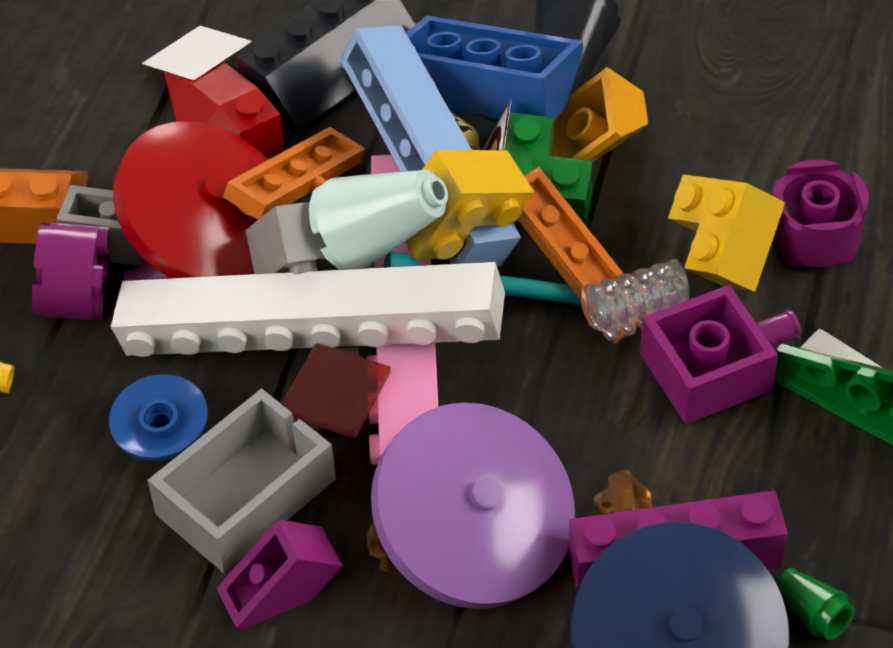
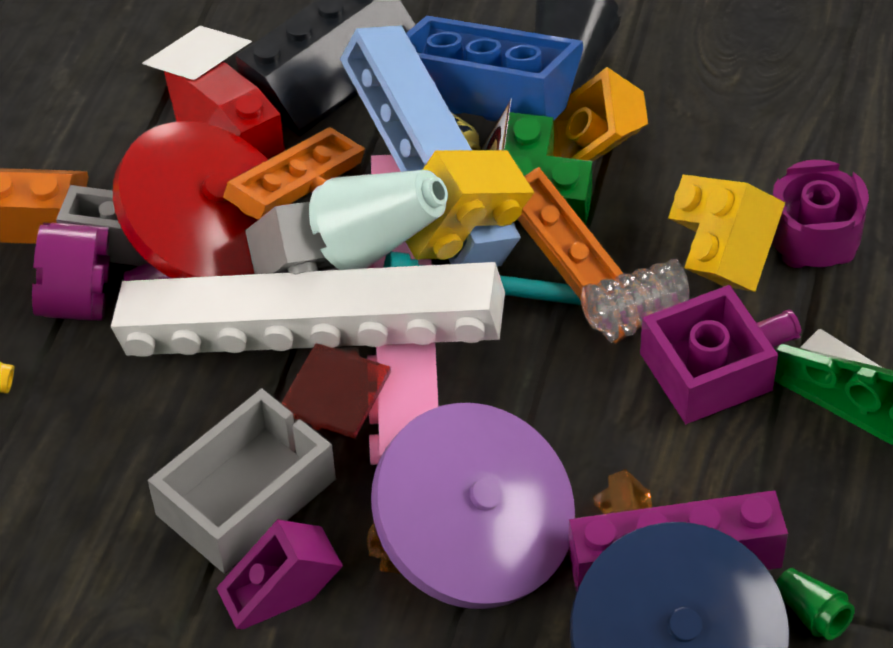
(154, 402): blue dish -> none

